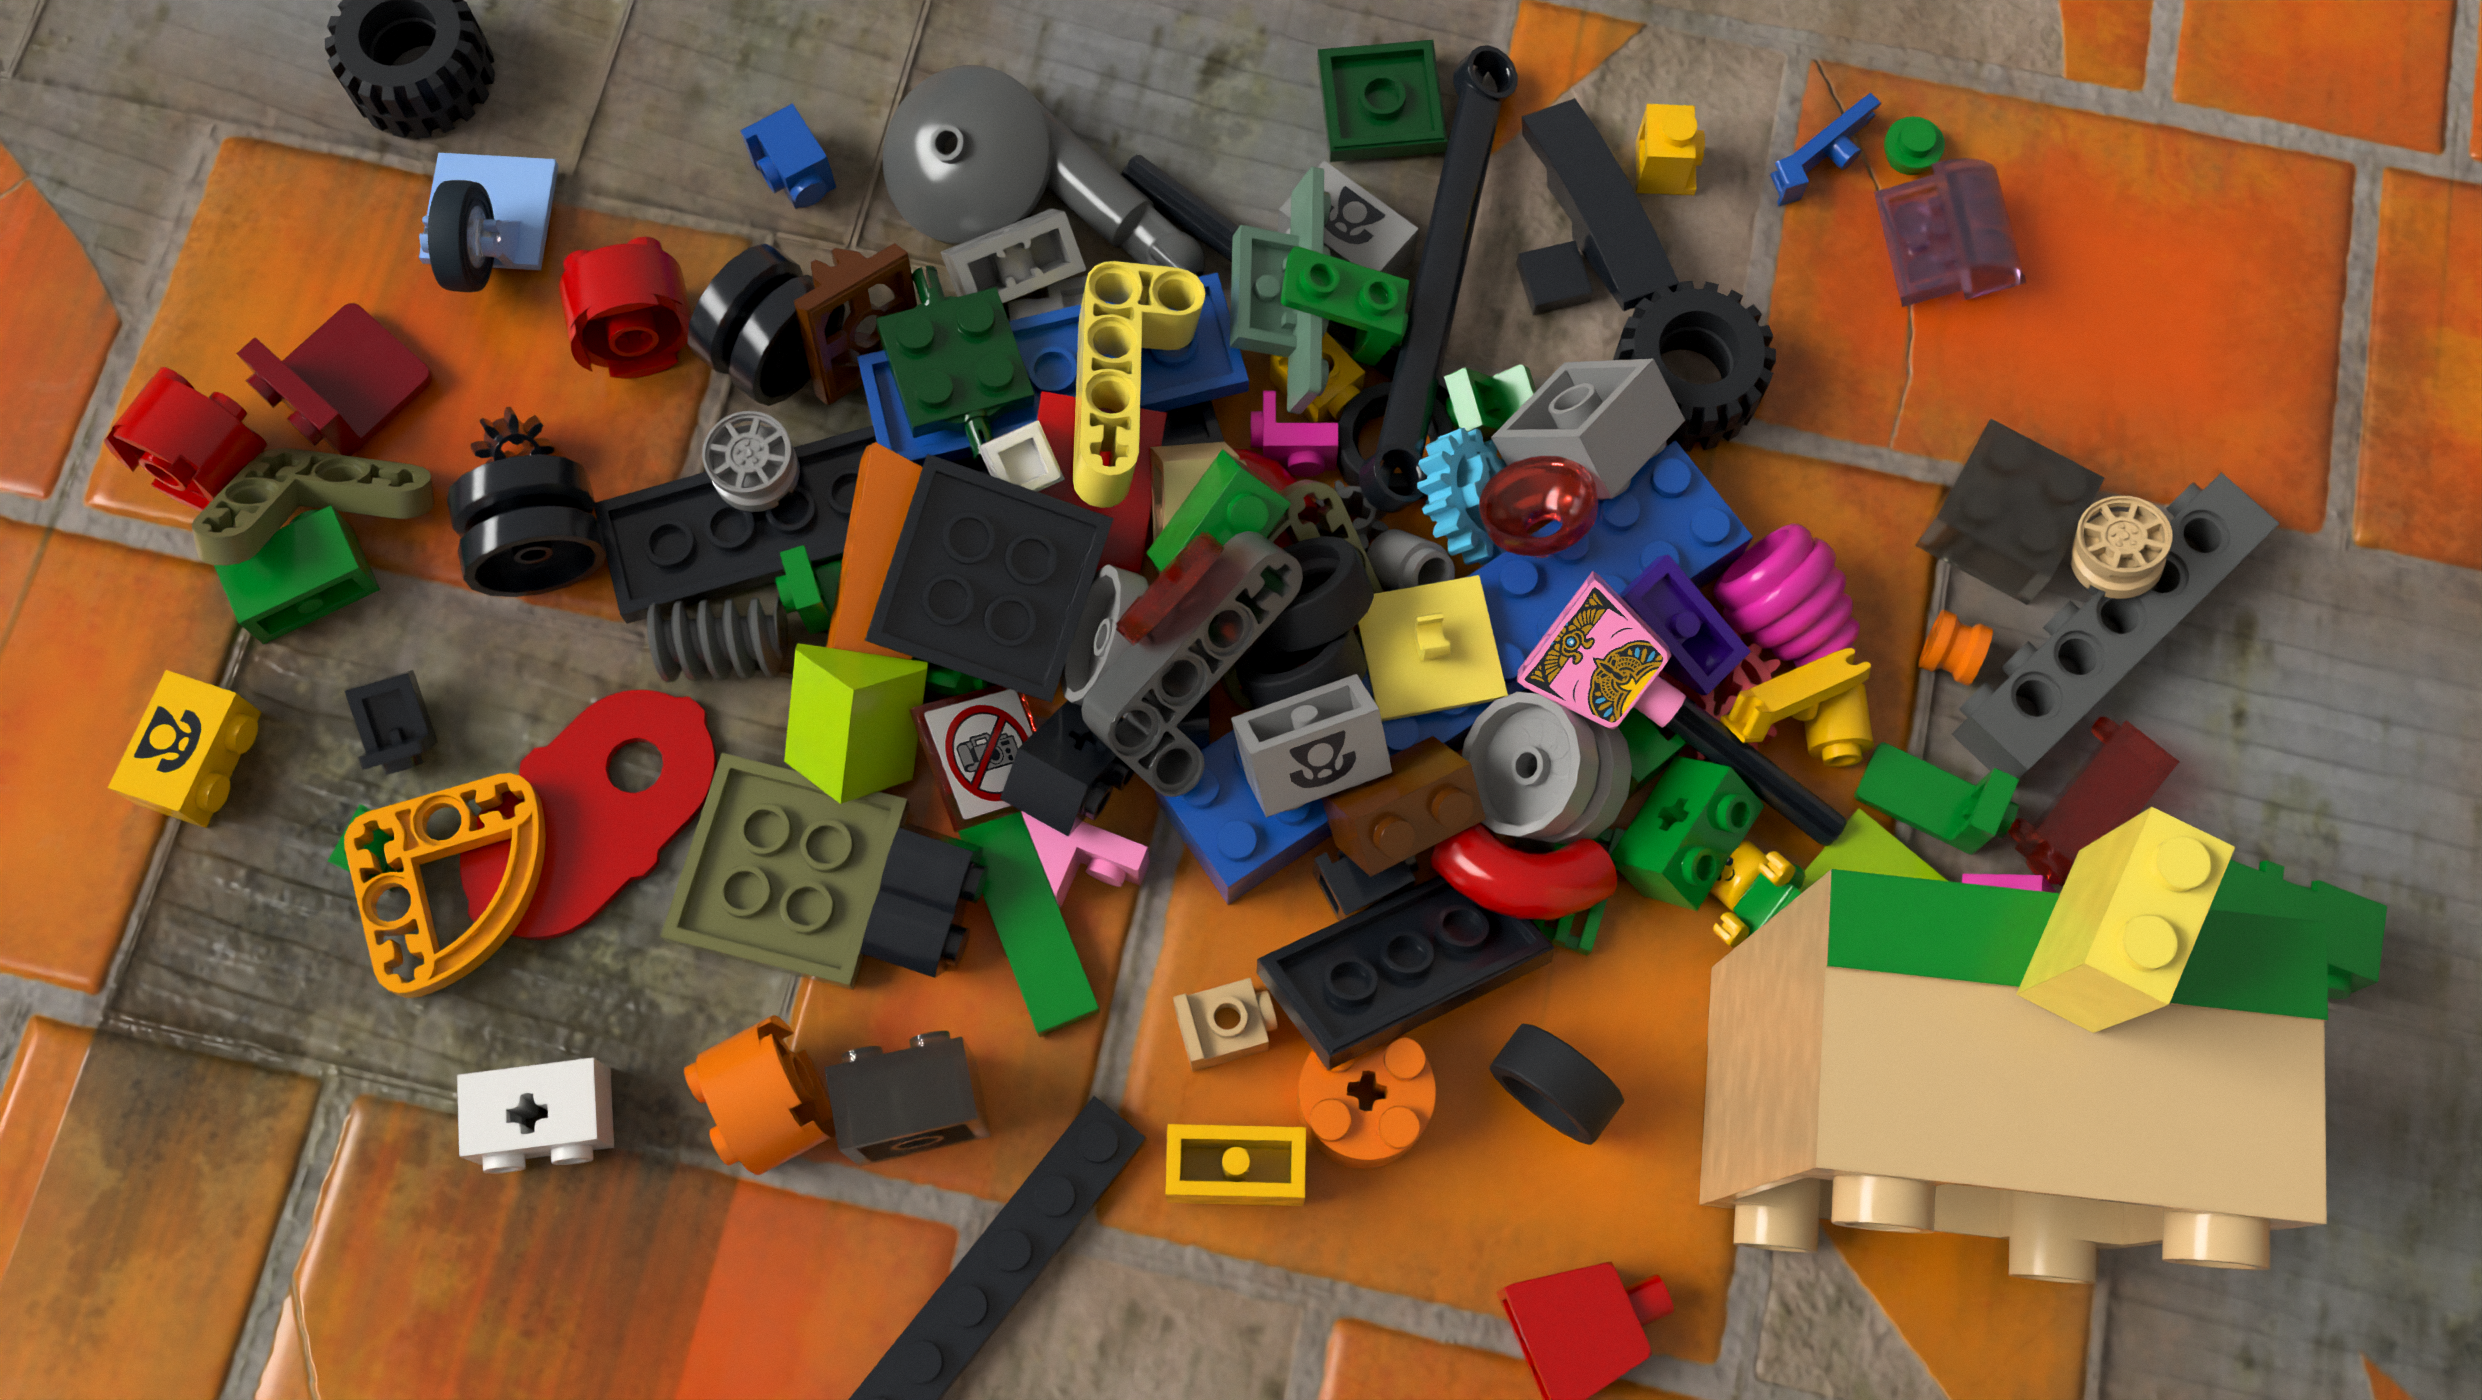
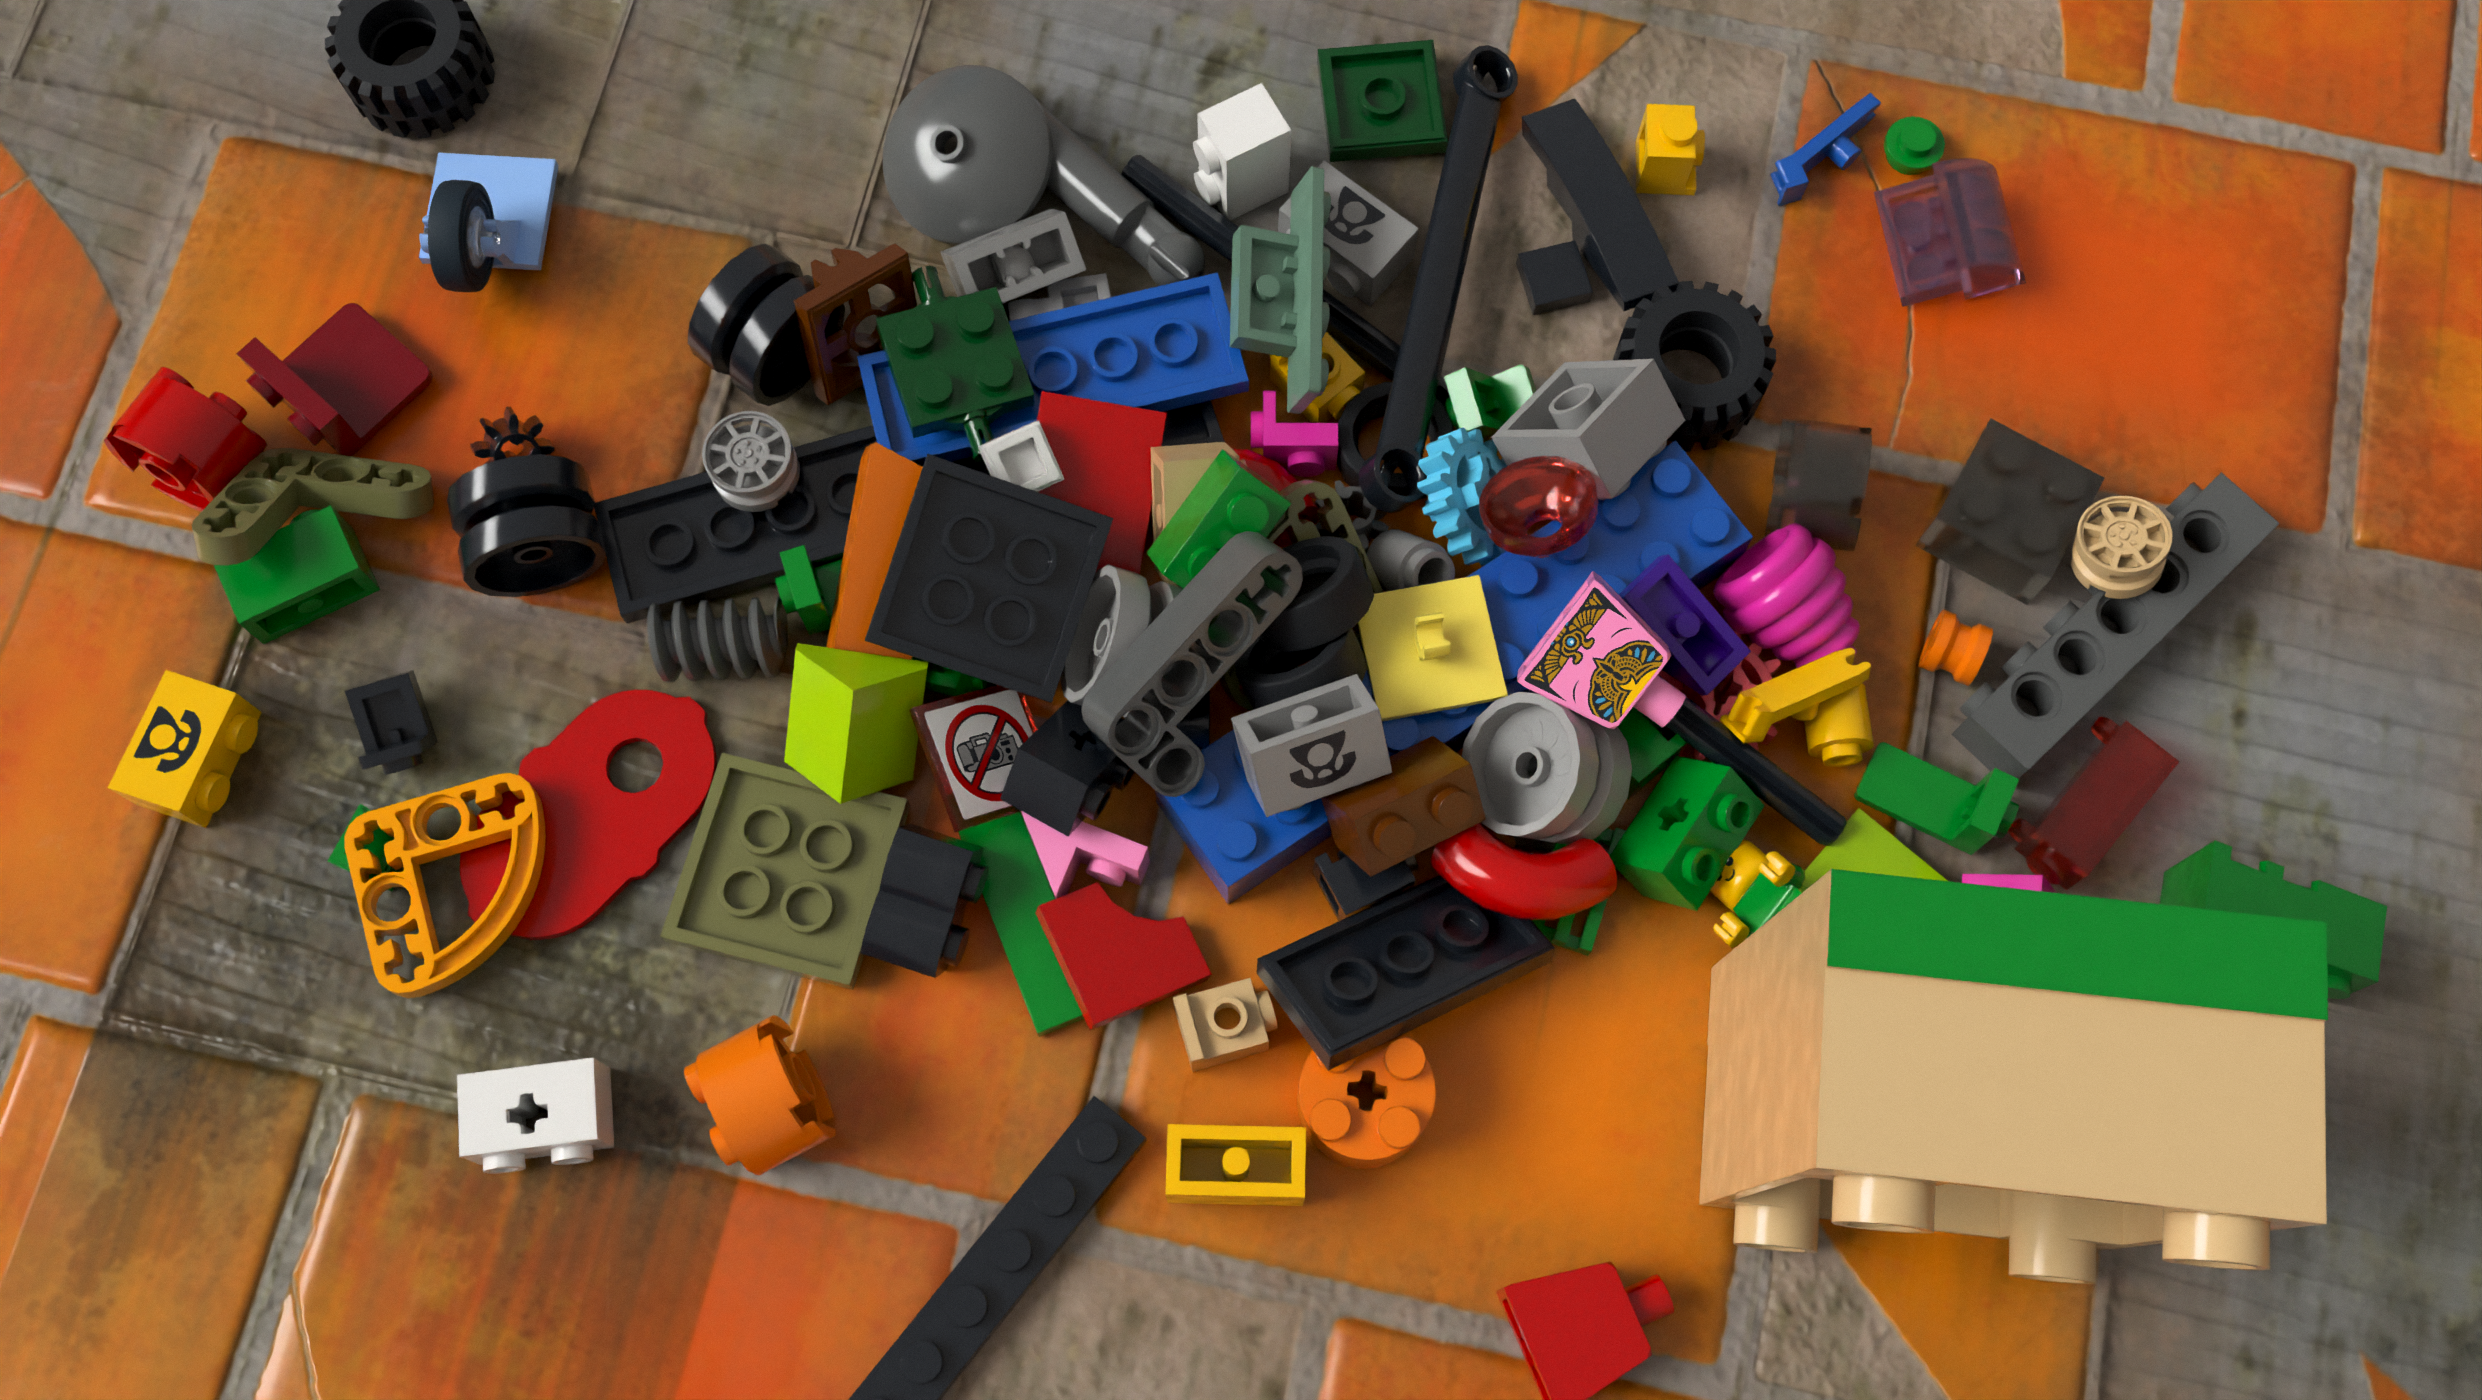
(625, 308): red brick -> none
(789, 157): blue brick -> none
(907, 1099): clear smoke brick -> none
(1116, 958): none -> red tile
(1121, 330): light yellow beam -> none
(1169, 587): clear red tile -> none
(1242, 153): none -> white brick
(1350, 296): green bracket -> none
(1557, 1083): black tyre -> none
(1820, 480): none -> clear smoke brick
(2126, 921): light yellow brick -> none

